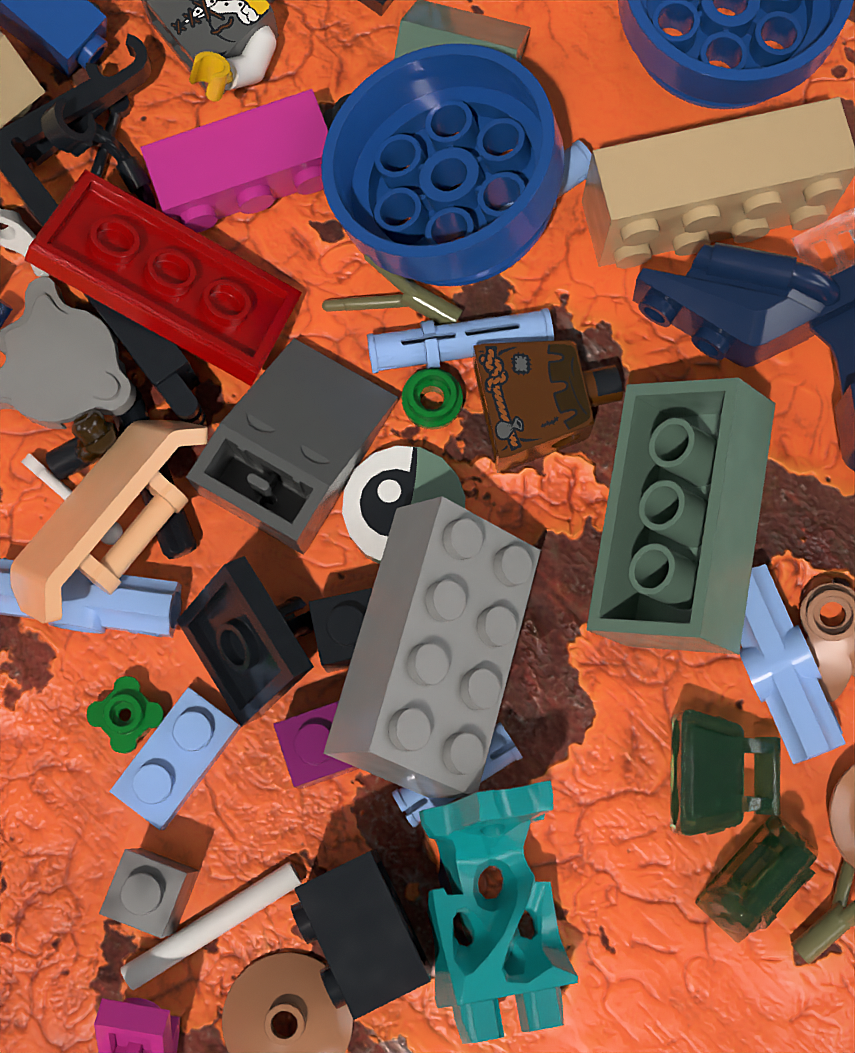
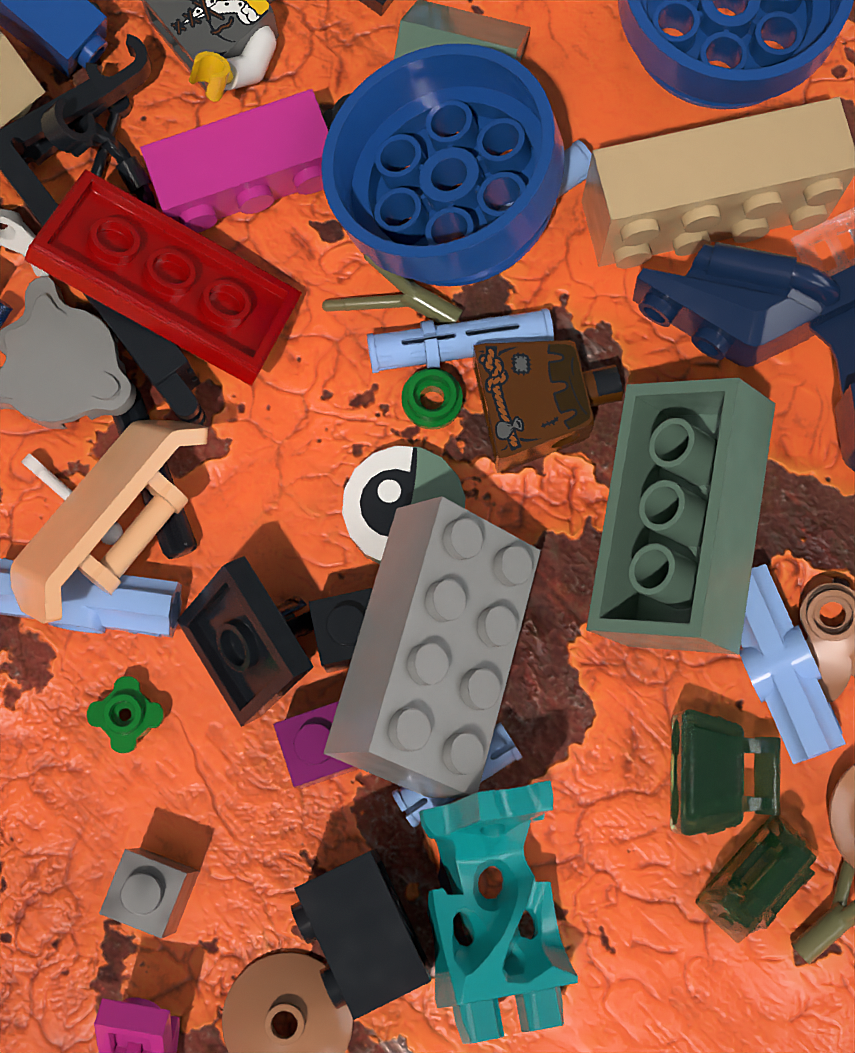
(91, 442): dark brown arm -> none
(175, 759): light blue plate -> none
(210, 926): white bar -> none
(292, 444): dark grey slope -> none

